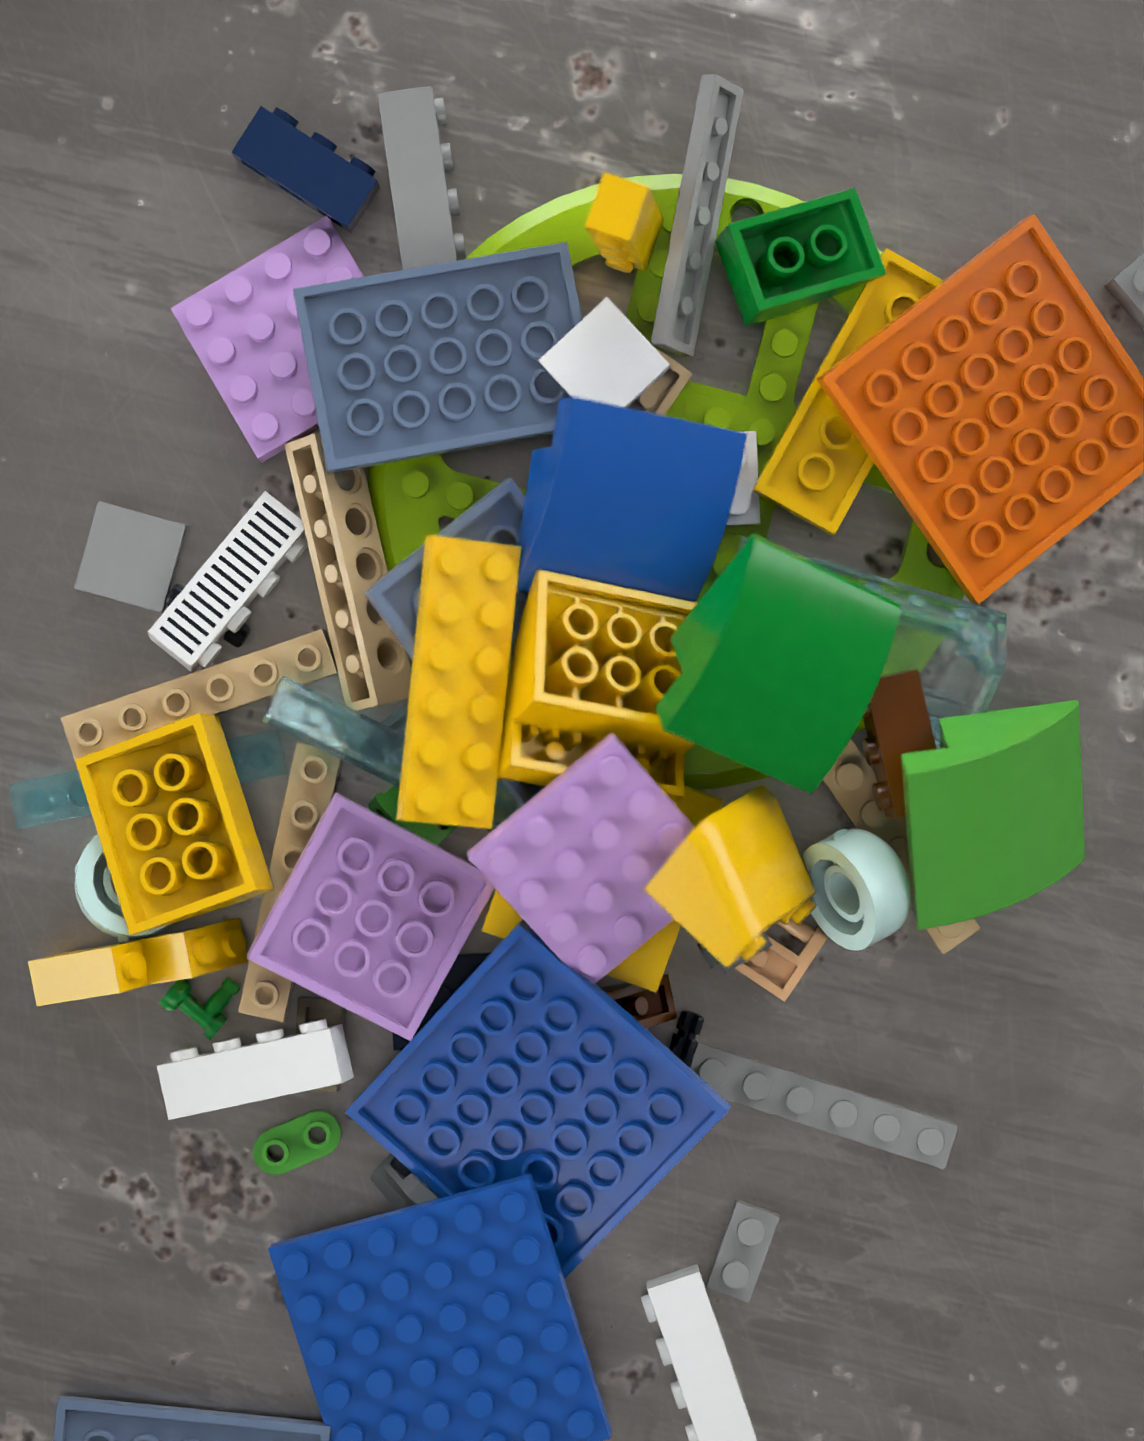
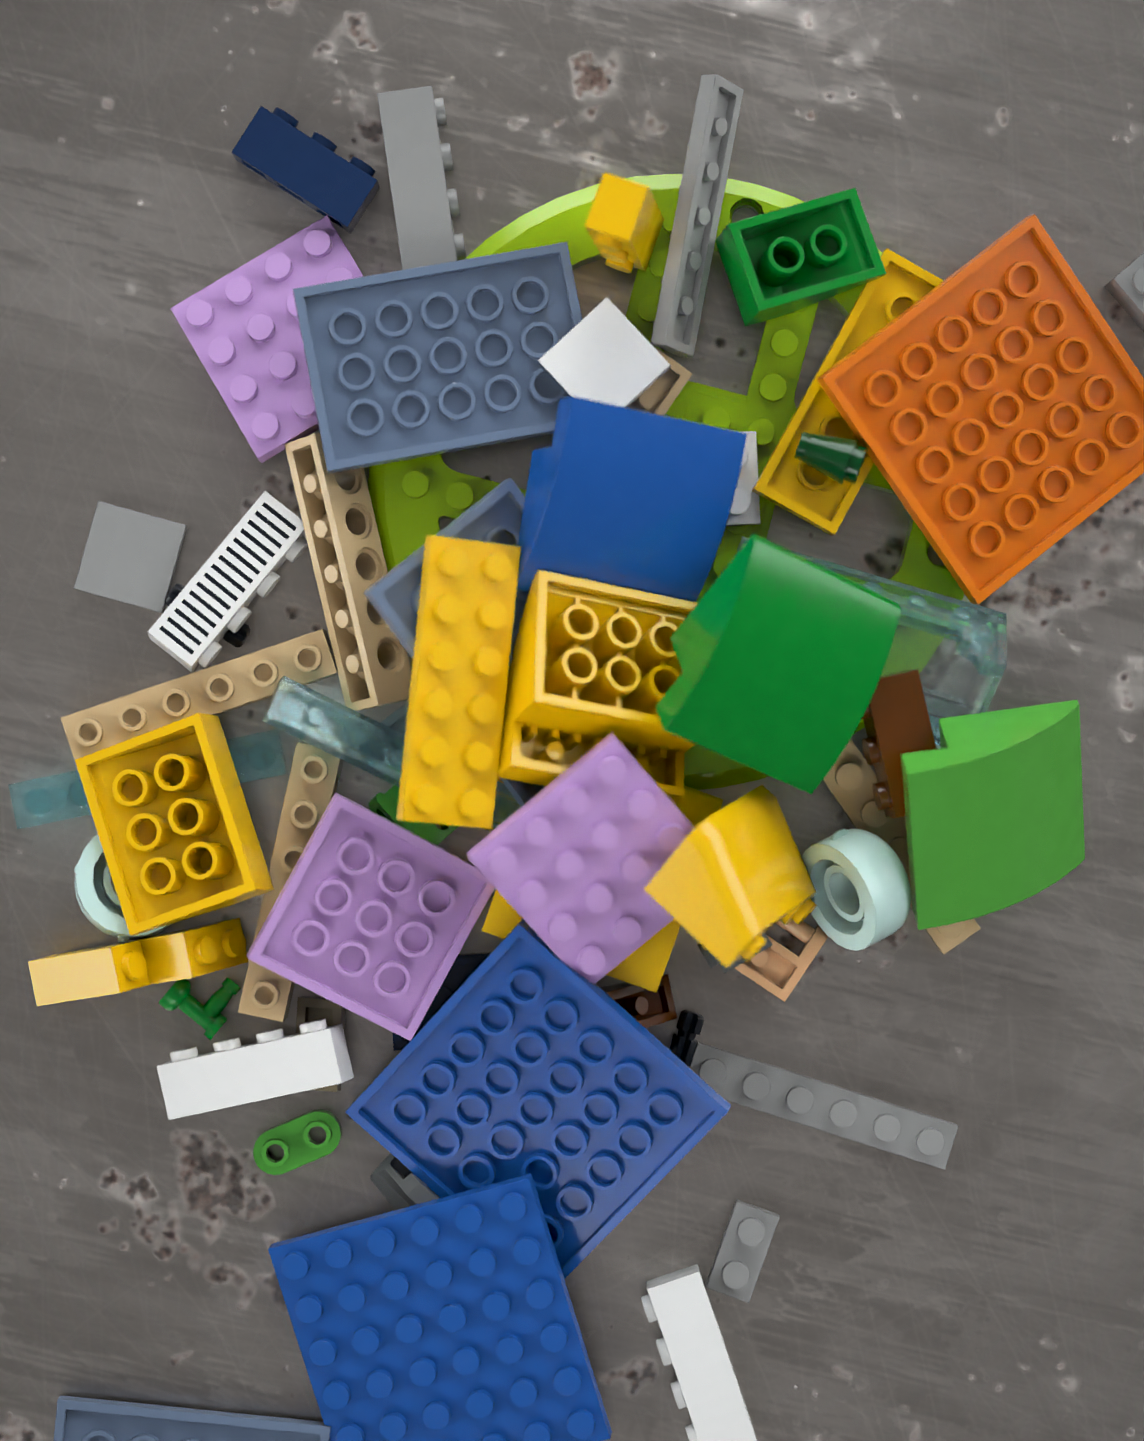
(832, 456): none -> dark green cone

